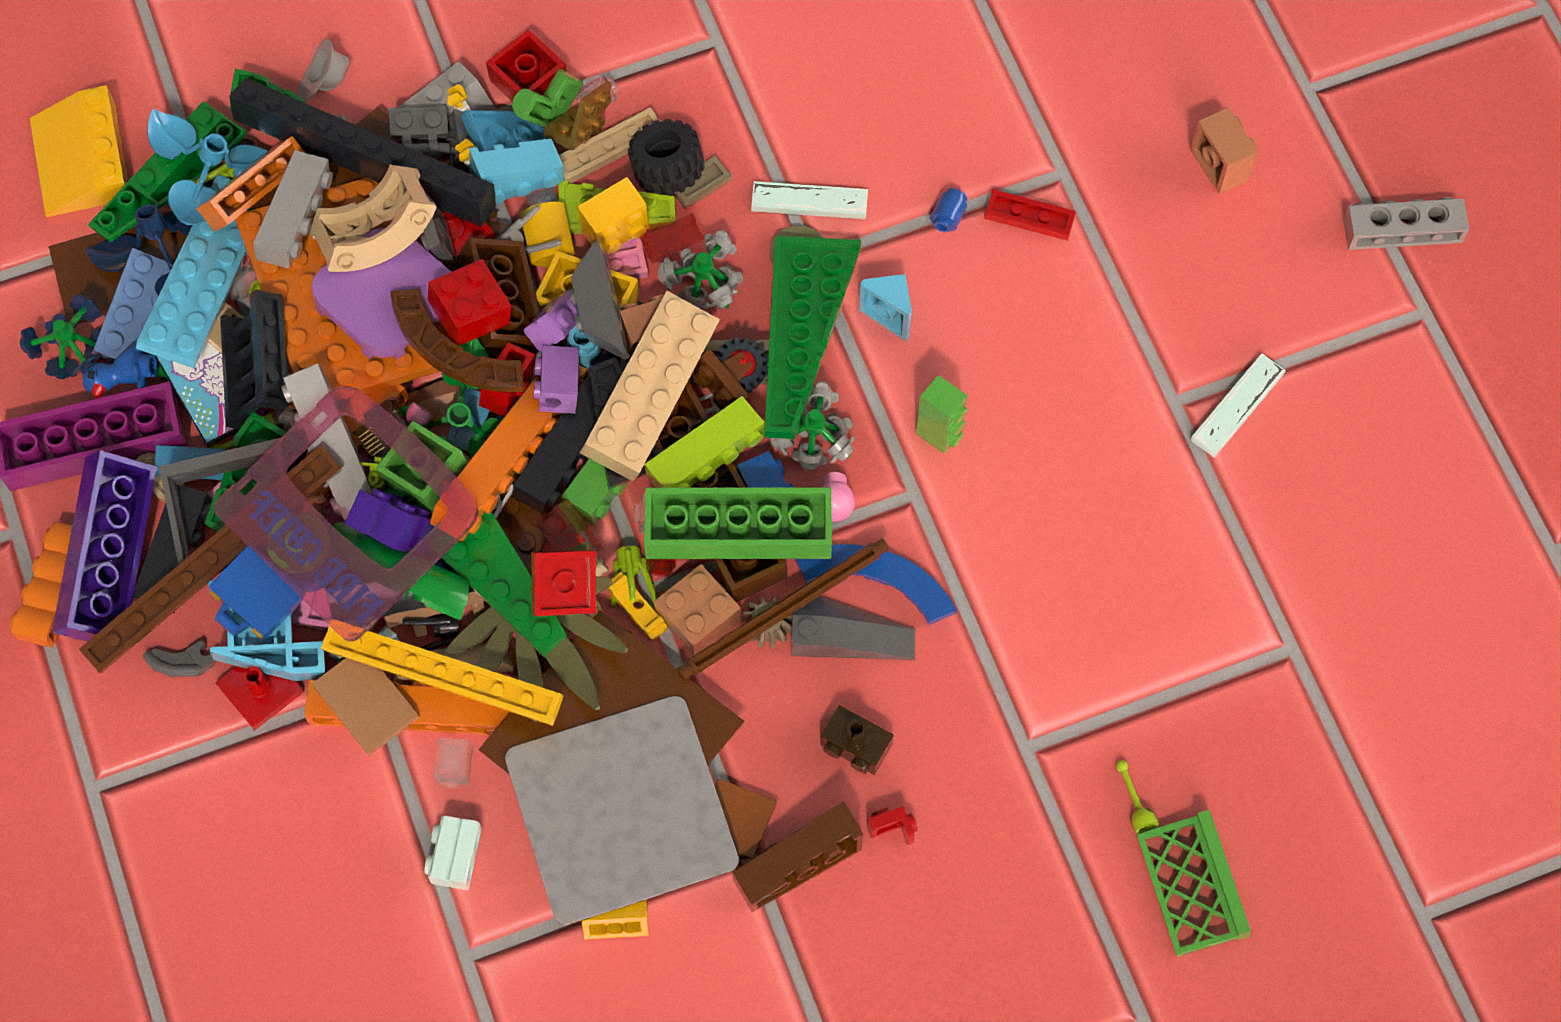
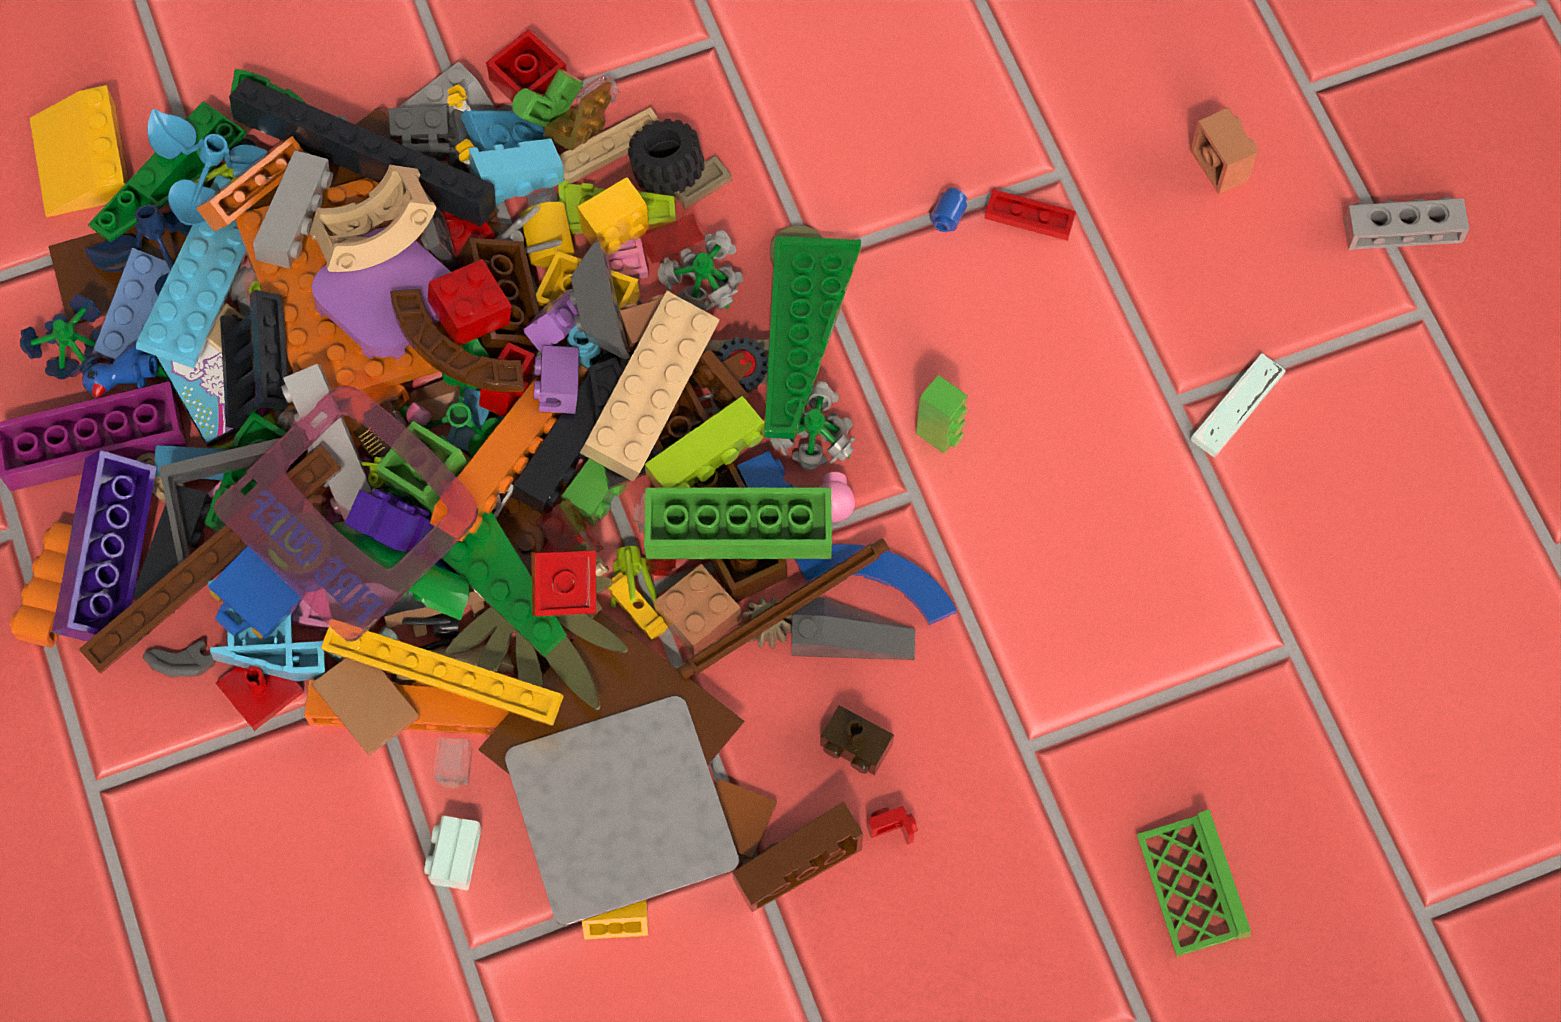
(324, 71): light grey piece -> none
(809, 200): light aqua tile -> none
(887, 303): medium azure slope -> none
(1142, 818): lime hinge -> none

